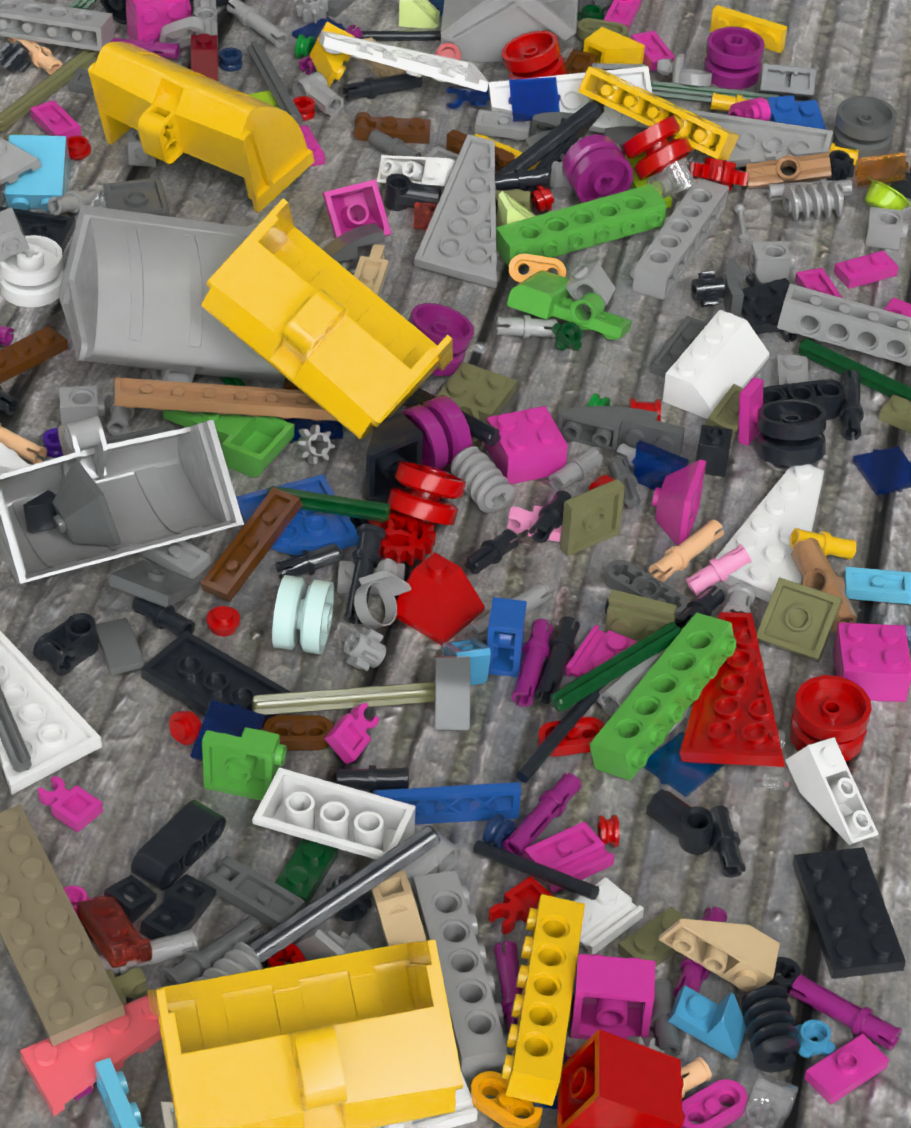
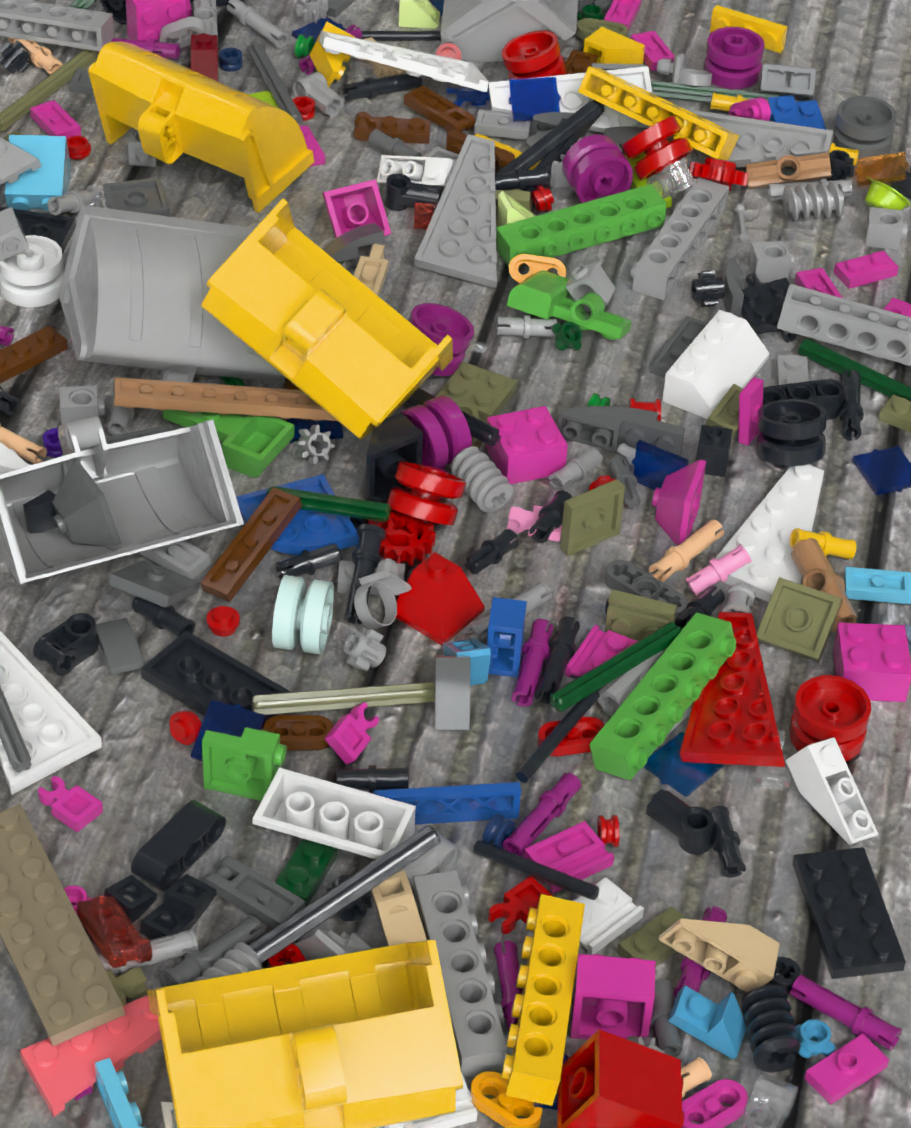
(439, 110): none -> reddish brown plate

